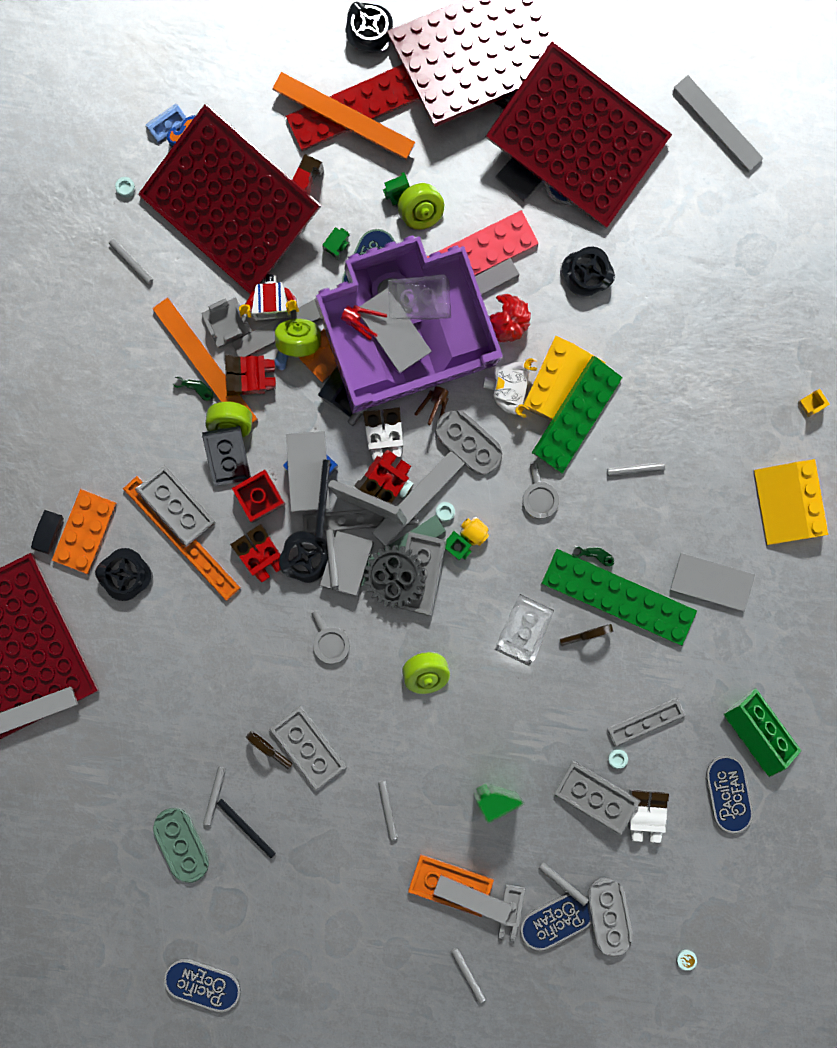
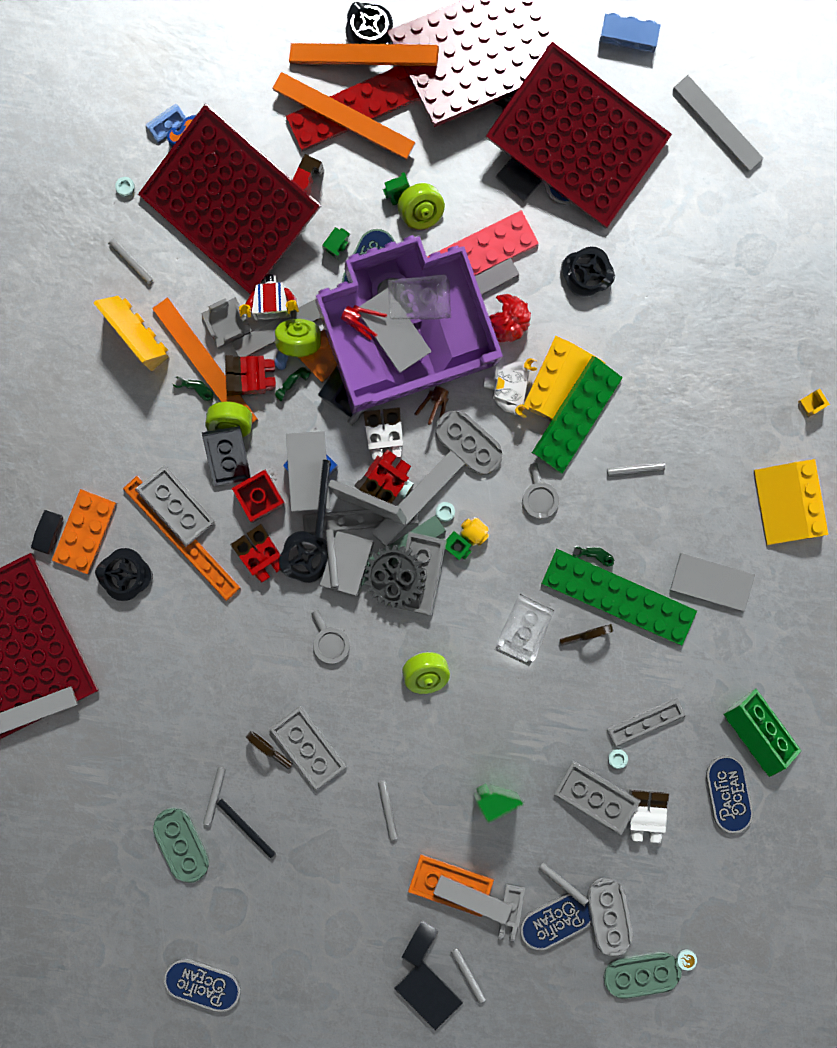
(132, 331): none -> yellow slope
(290, 381): none -> dark green arm
(363, 54): none -> orange tile
(419, 944): none -> black slope
(428, 995): none -> black tile
(630, 32): none -> medium blue brick
(642, 975): none -> sand green tile

